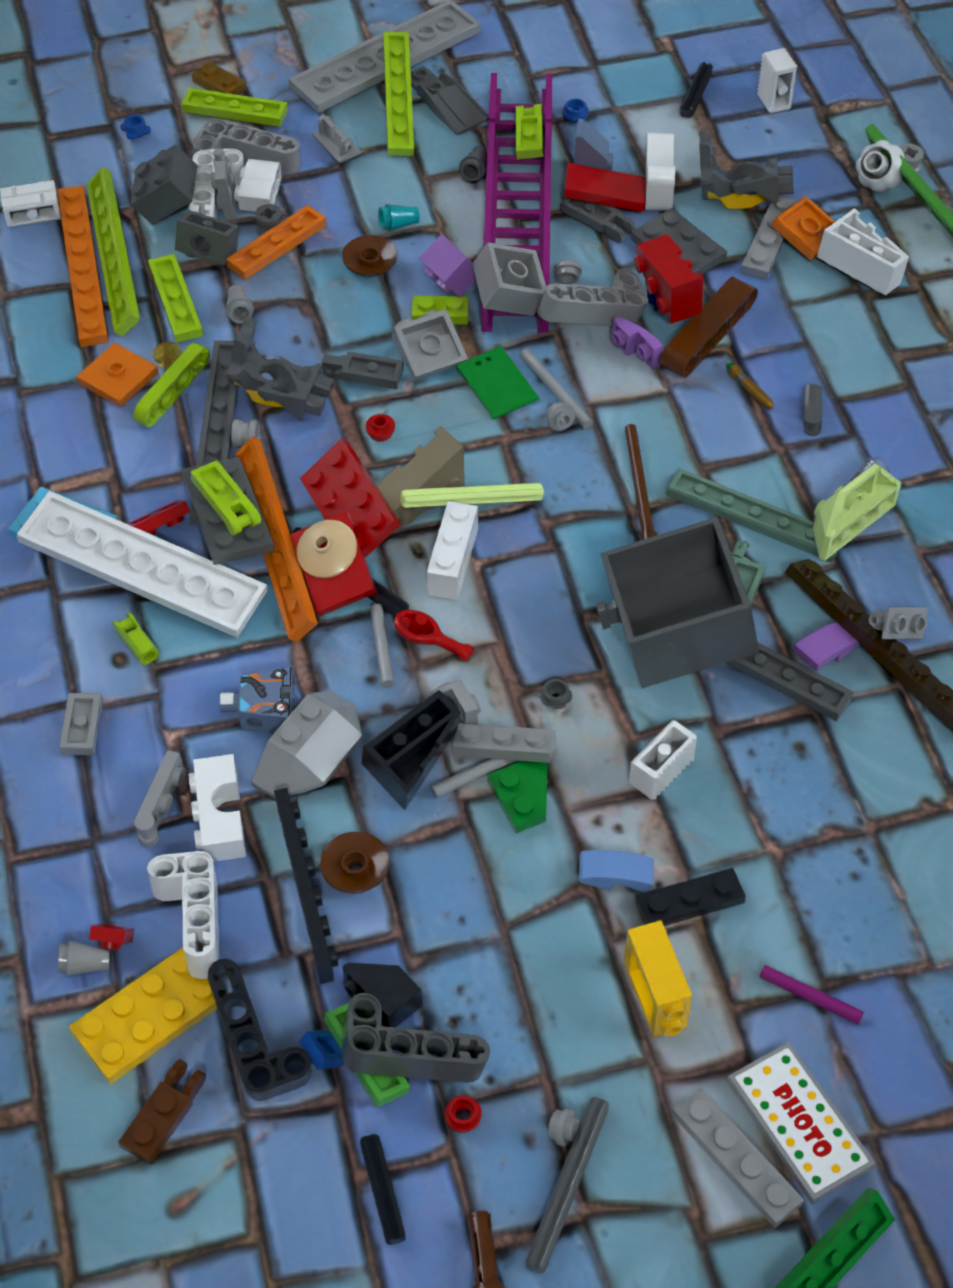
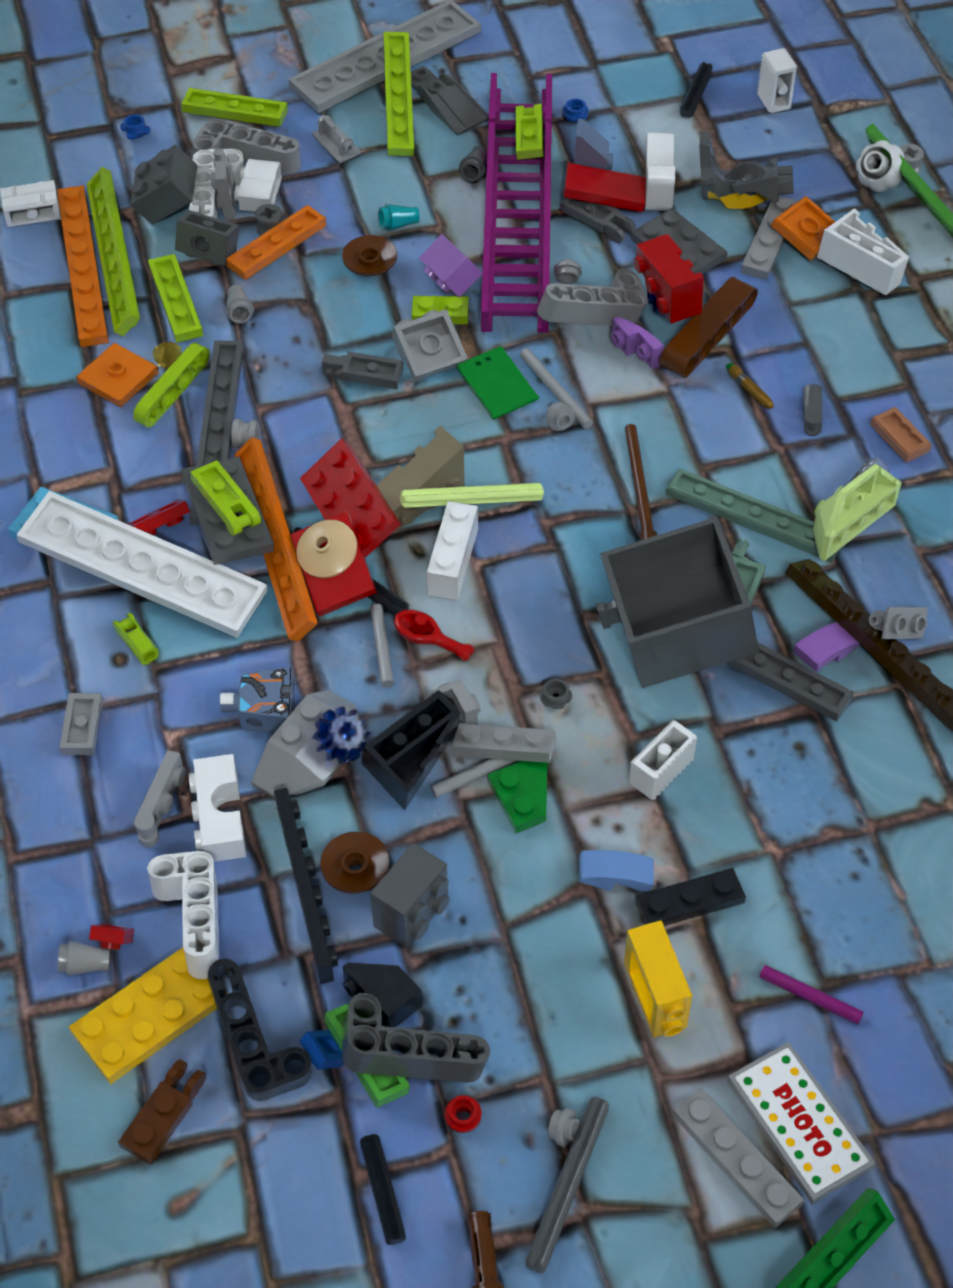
(217, 79): pearl gold plate -> none
(291, 385): dark grey hips -> none
(330, 737): none -> clear blue gear
(380, 427): red plate -> none
(410, 895): none -> dark grey brick
(509, 279): light grey brick -> none
(901, 434): none -> nougat plate

